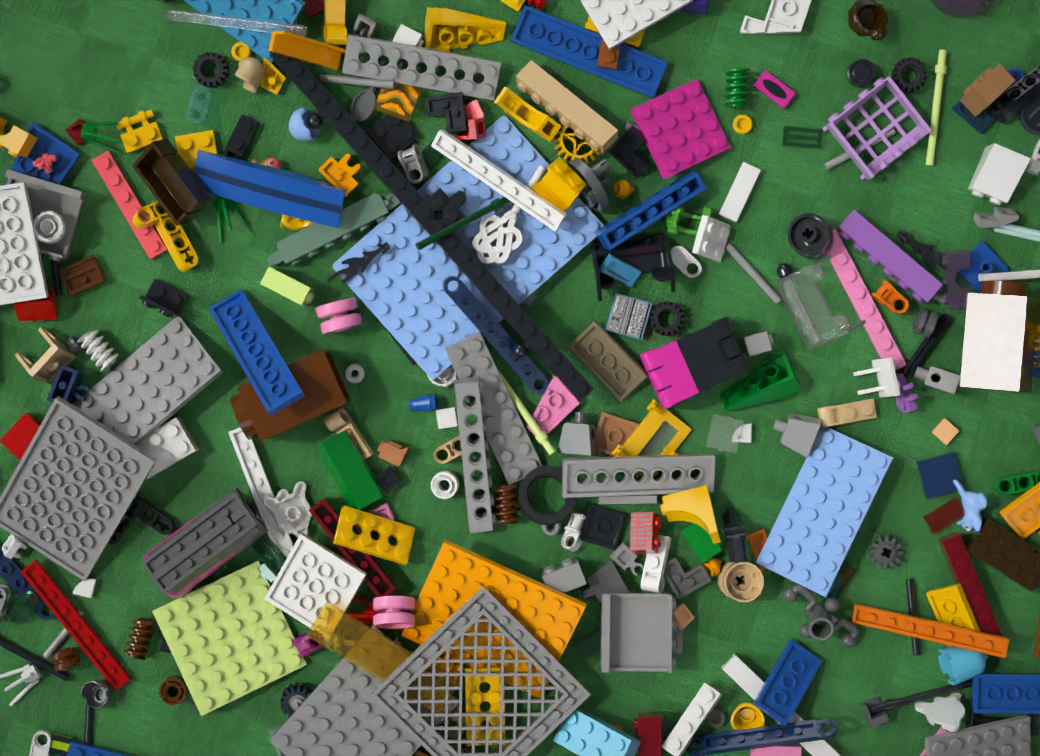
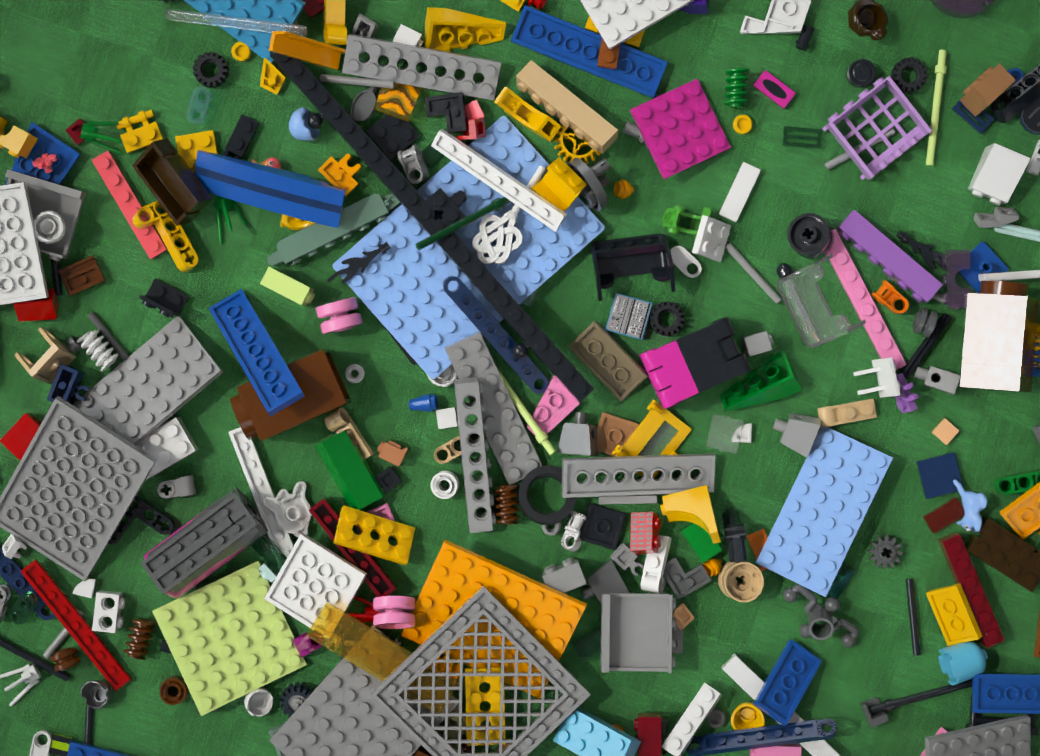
(103, 610): none -> white brick
(108, 336): none -> dark grey bar
(180, 487): none -> light grey piece
(251, 72): tan hair -> none
(258, 702): none -> white hair
(620, 270): dark azure tile -> none
(625, 151): black plate -> none
(650, 210): blue brick -> none
(804, 38): none -> black pin
(930, 630): orange tile -> none
(944, 711): white tile -> none

